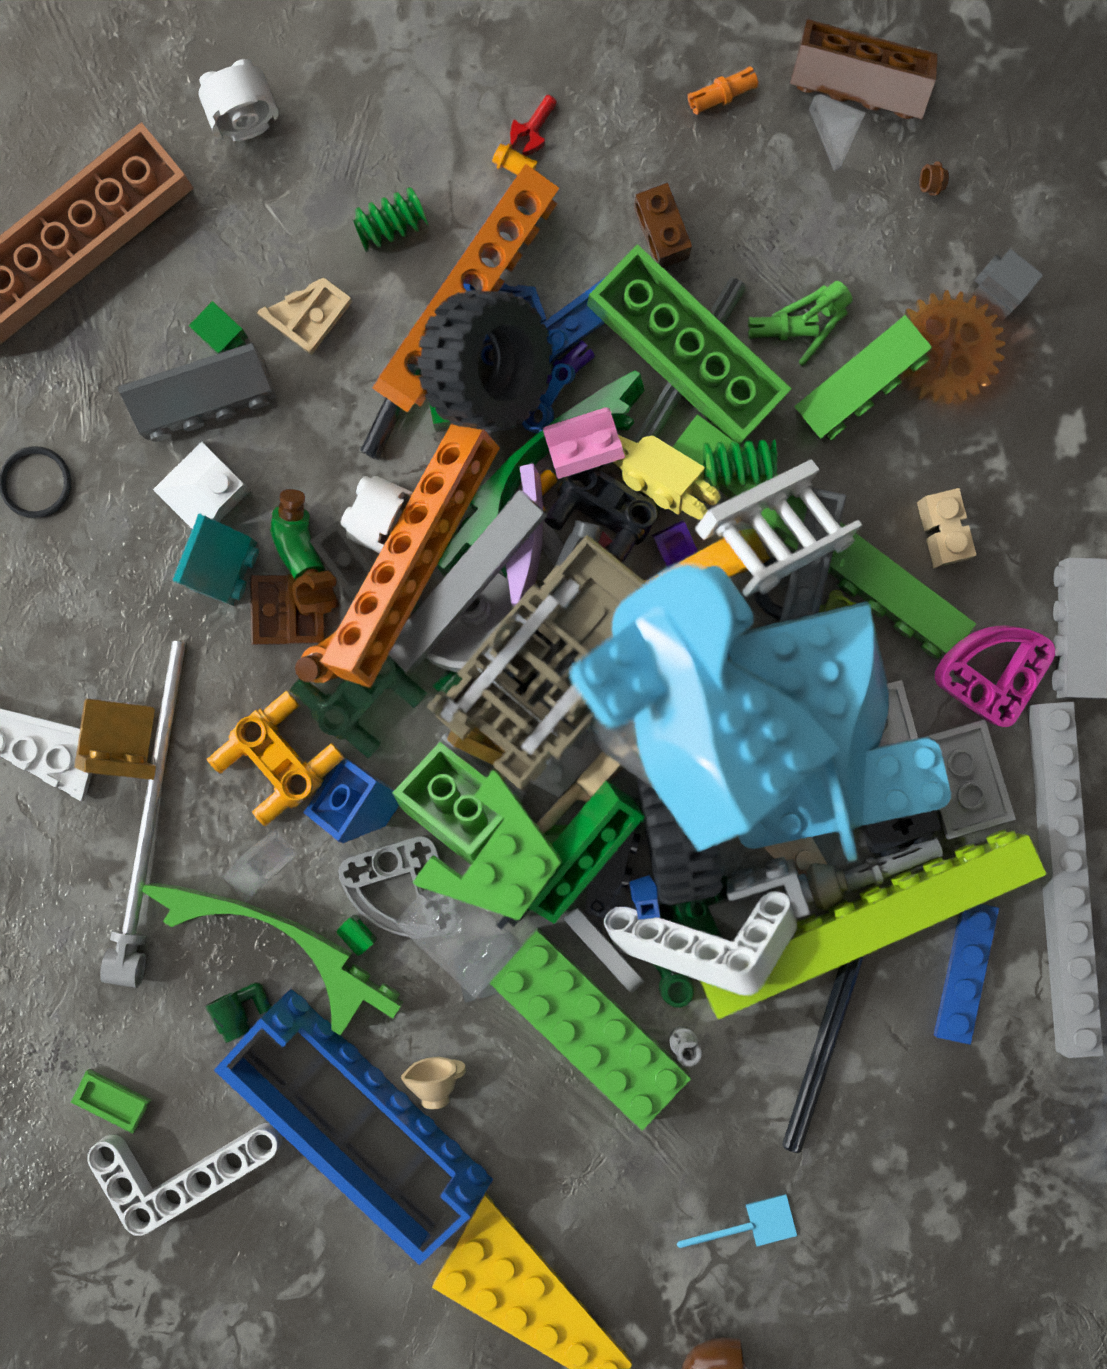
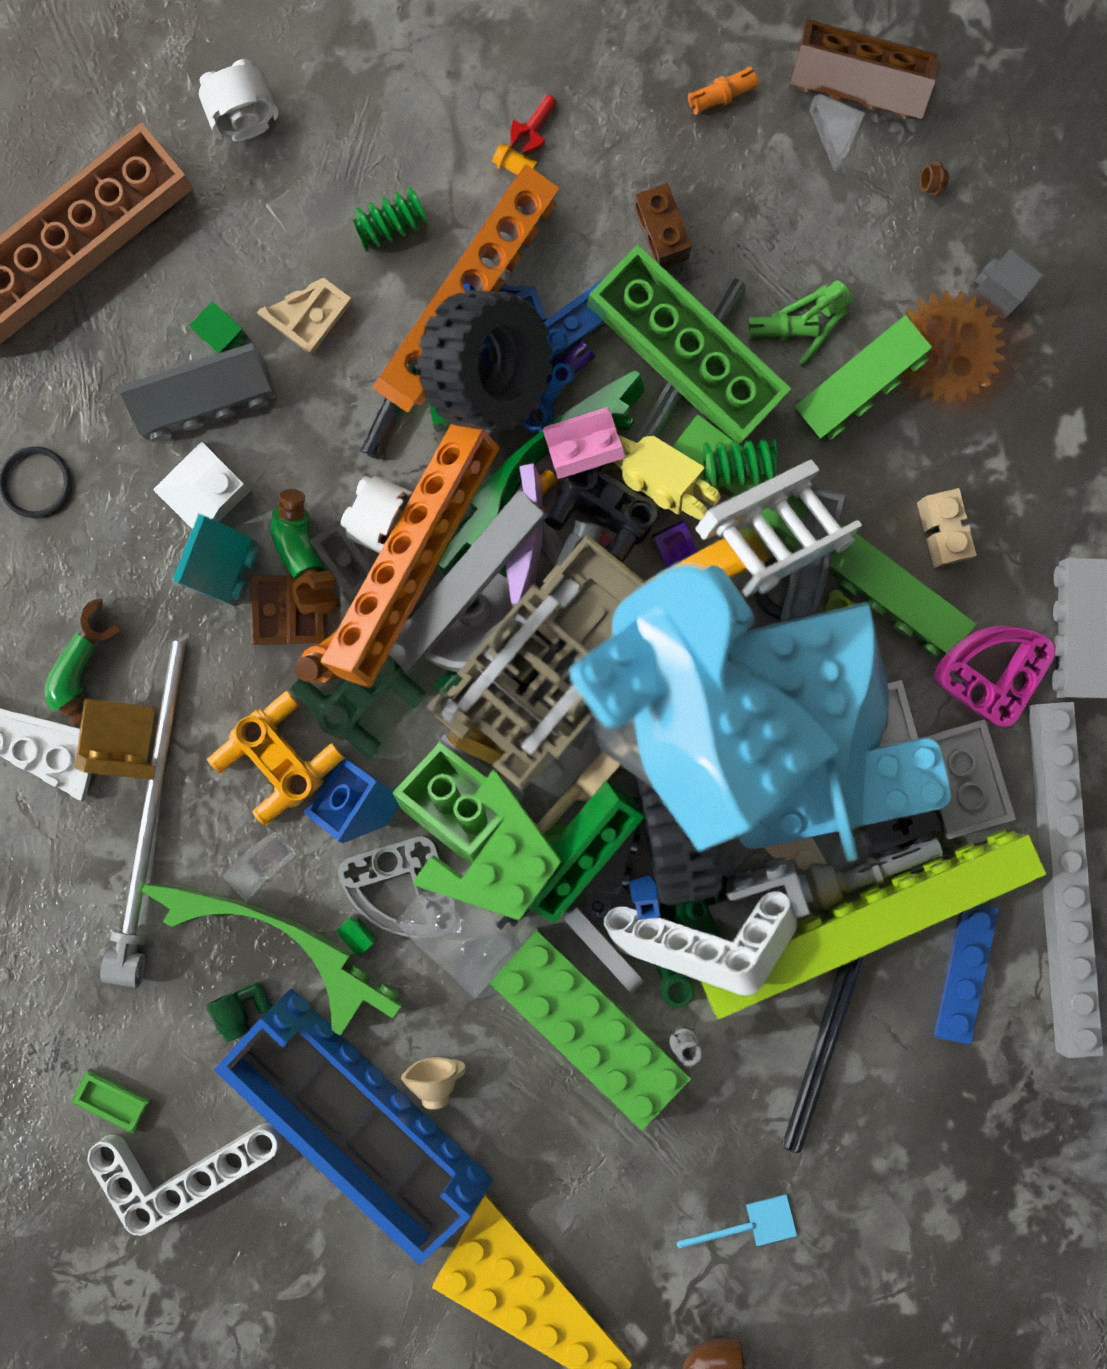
(64, 679): none -> green piece

